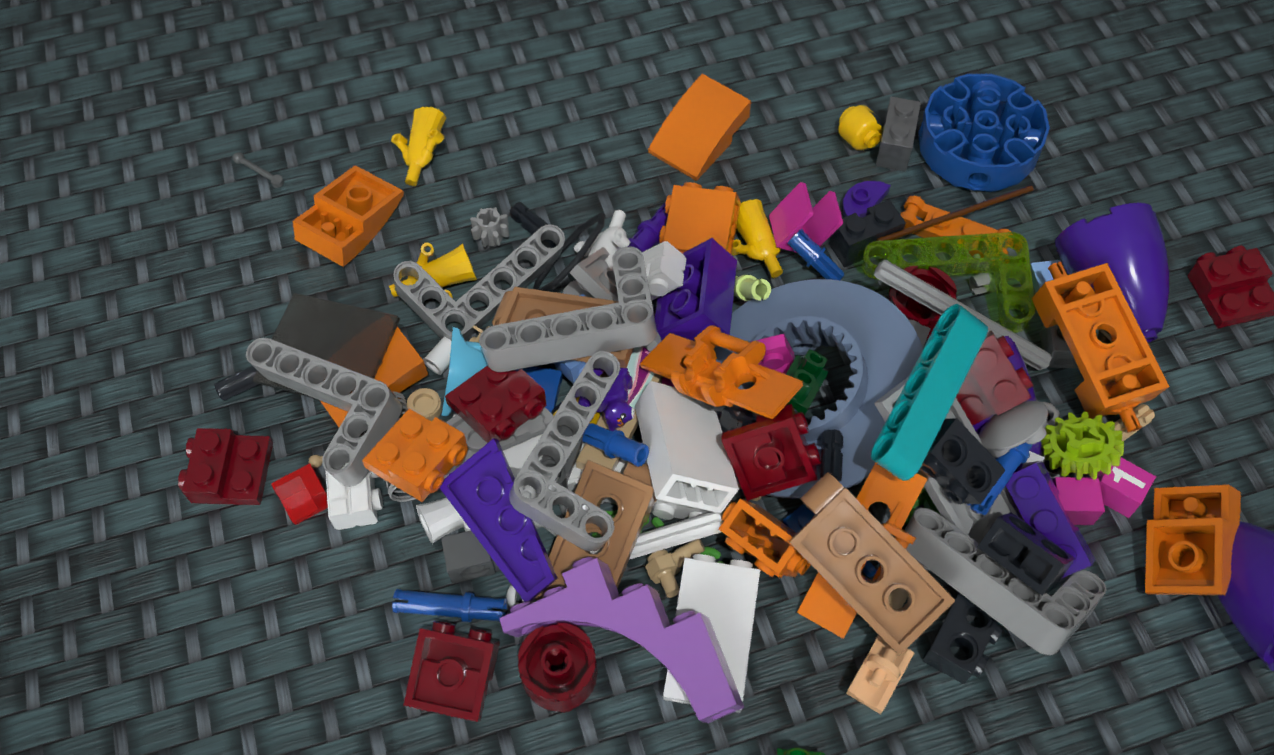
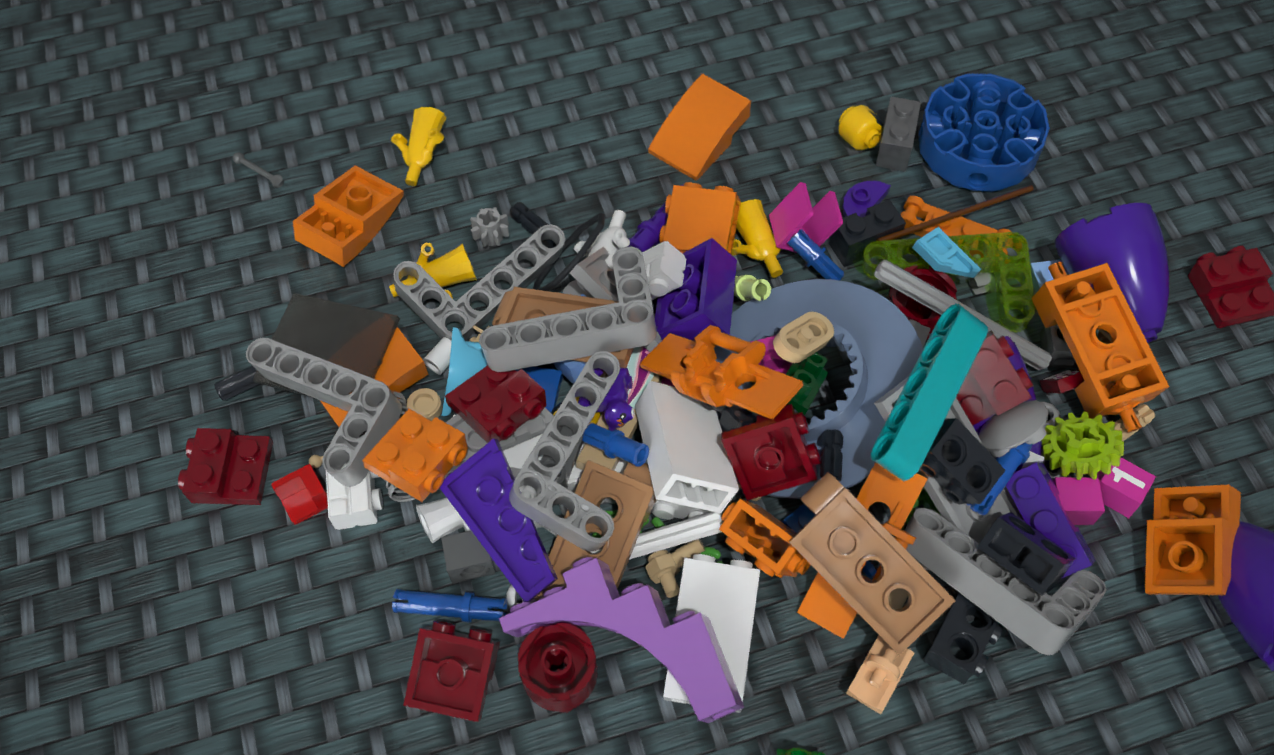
(803, 337): none -> tan plate
(945, 255): none -> medium azure tile
(1062, 381): none -> dark red tile

